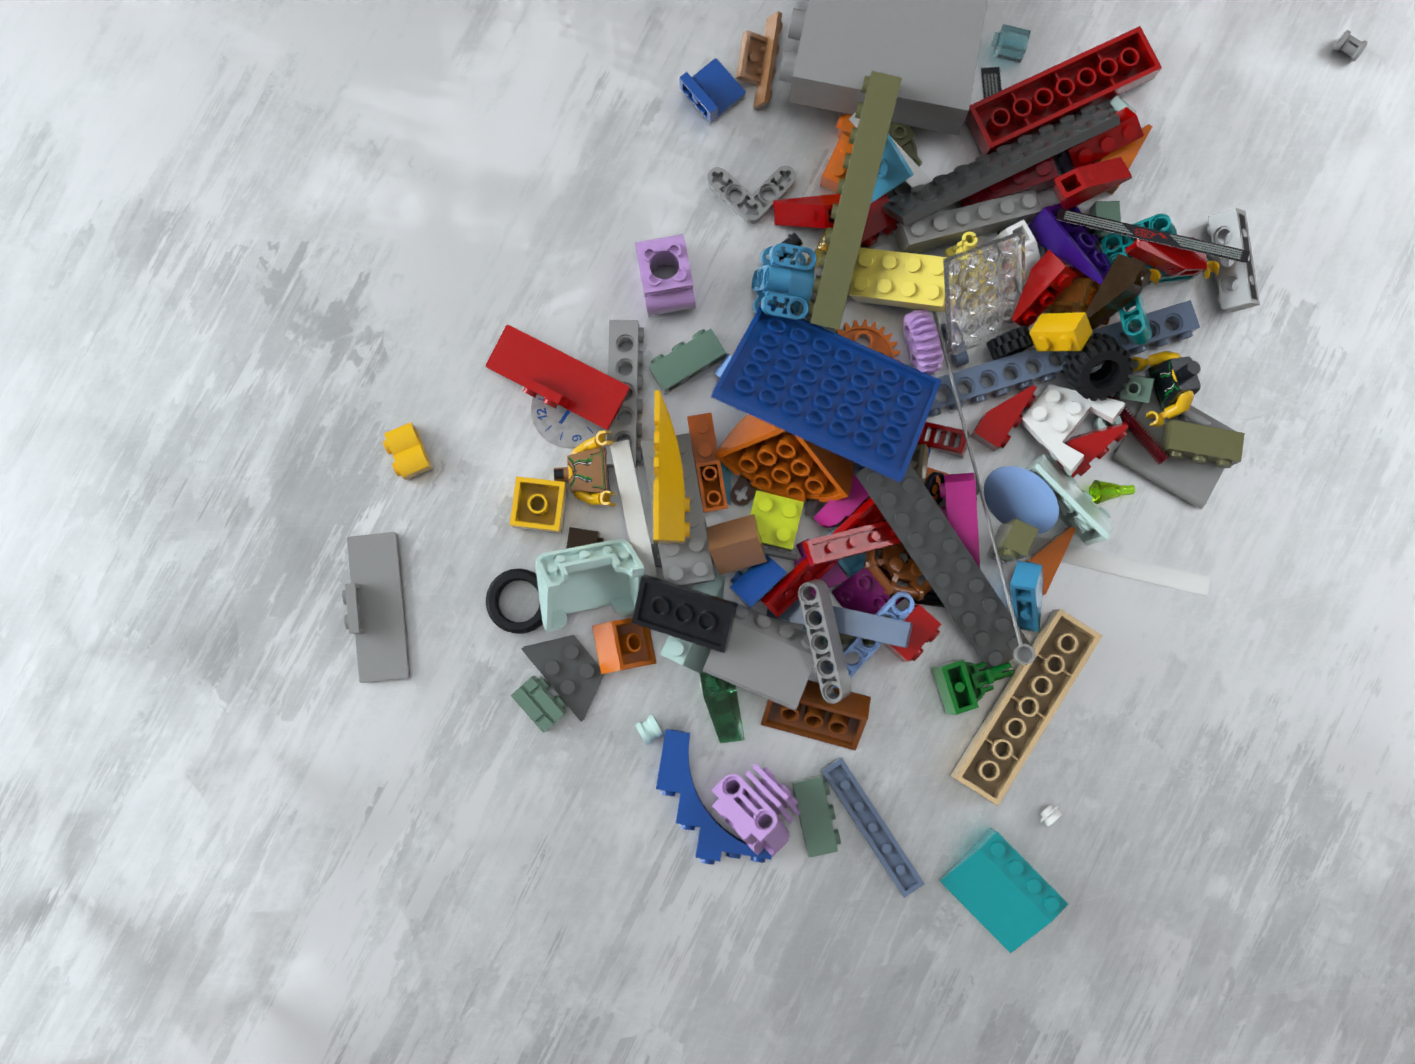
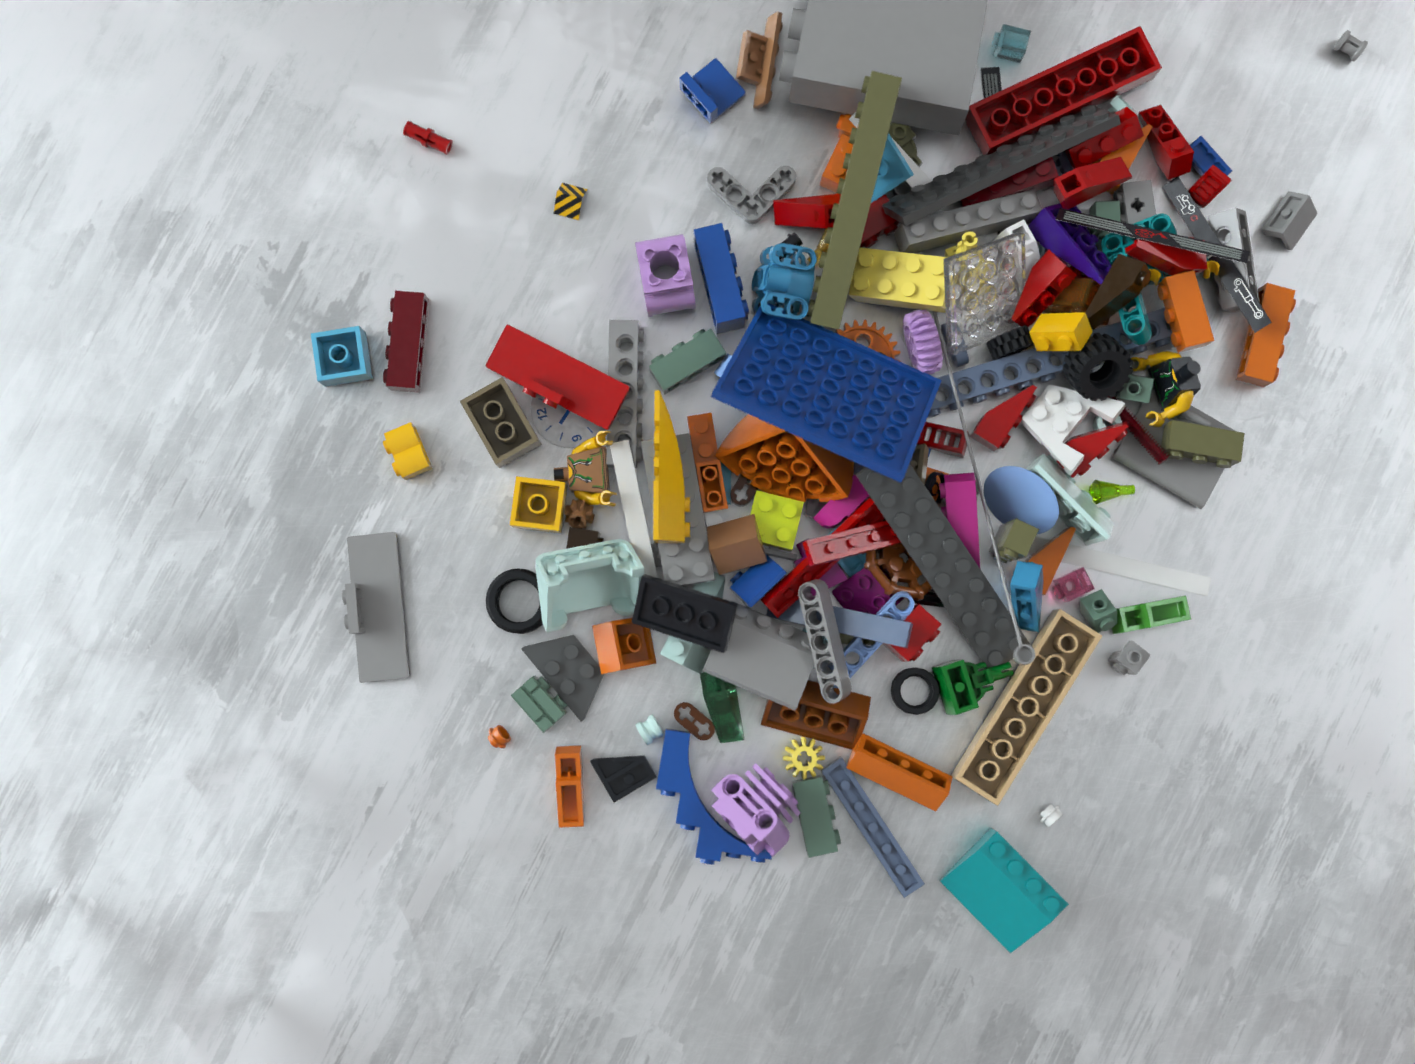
(341, 356): none -> medium azure brick
(406, 341): none -> dark red brick
(427, 137): none -> red pin
(498, 736): none -> orange plate
(500, 422): none -> dark tan brick
(569, 201): none -> sticker
(569, 786): none -> orange slope
(579, 514): none -> medium nougat gear
(623, 774): none -> black wing
(690, 726): none -> reddish brown beam
(719, 278): none -> blue brick
(798, 764): none -> light yellow gear
(899, 772): none -> orange brick
(933, 691): none -> black tyre
(1080, 582): none -> clear pink brick
(1098, 611): none -> sand green brick
(1130, 659): none -> light grey bracket
(1140, 196): none -> light grey brick
(1151, 614): none -> bright green slope
(1167, 143): none -> red slope
(1185, 311): none -> orange brick
(1206, 156): none -> blue plate
(1208, 186): none -> red slope
(1227, 271): none -> black sticker
(1266, 346): none -> orange brick
(1291, 219): none -> light grey panel

